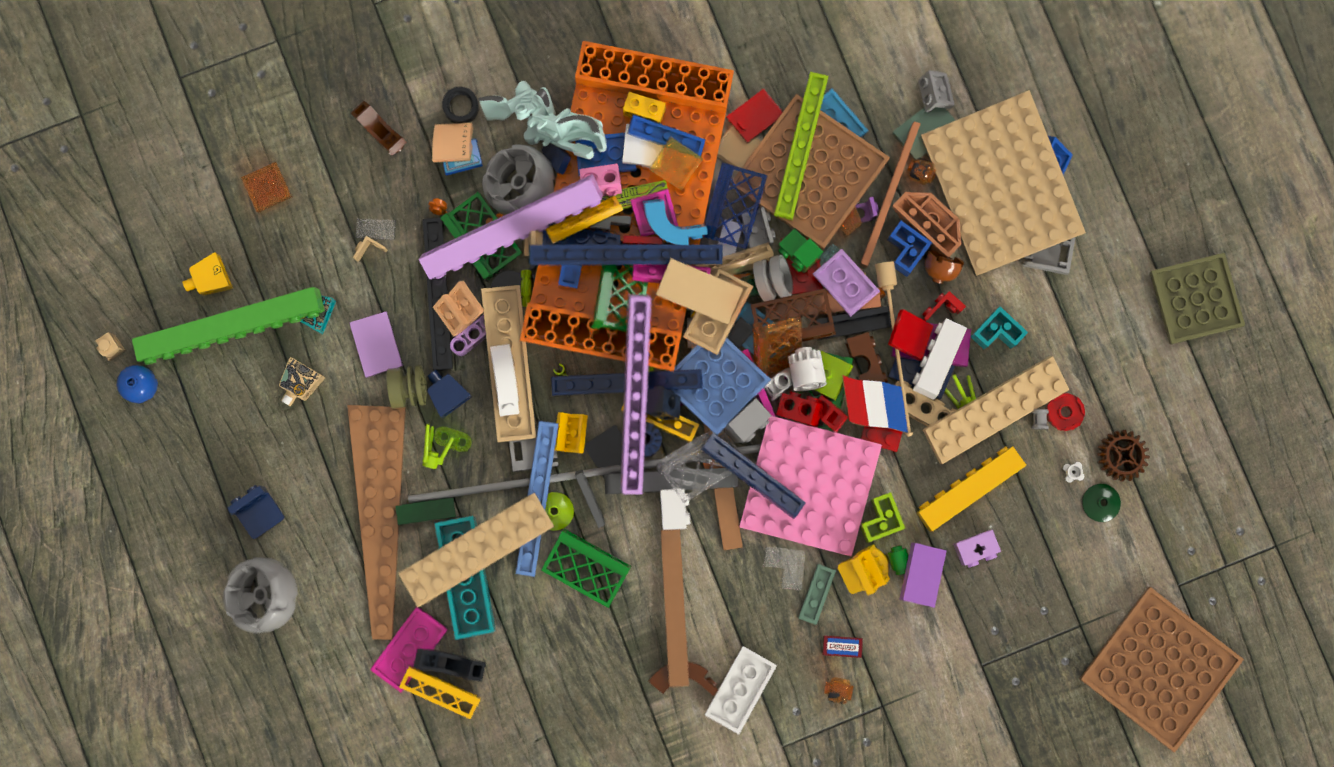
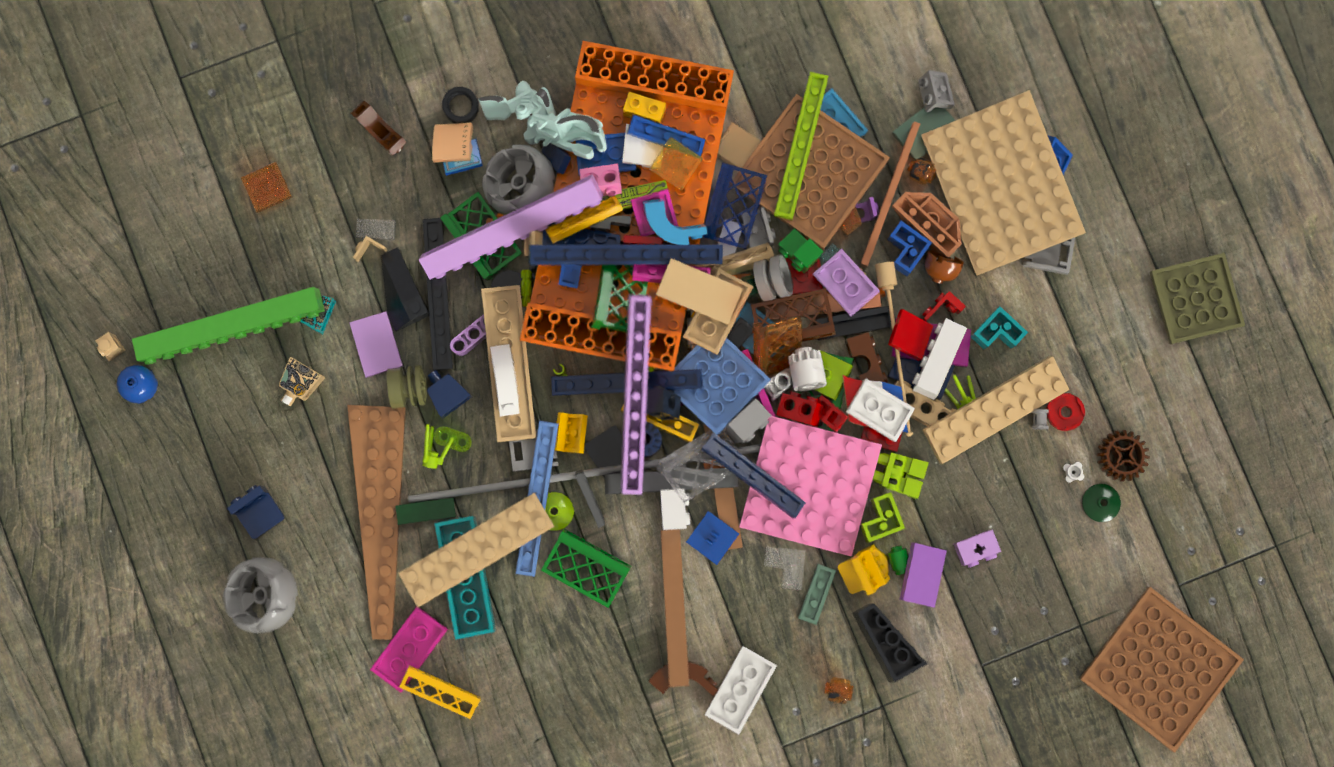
(208, 276): yellow torso -> none
(402, 296): none -> black wedge
(438, 207): orange plate -> none
(450, 664): black arch -> none
(458, 308): light nougat slope -> none
(712, 537): none -> blue piece
(755, 115): red container -> none
(842, 646): tile -> none
(880, 410): none -> white tile
(888, 645): none -> black wedge
(908, 485): none -> lime hips
(970, 489): yellow brick -> none

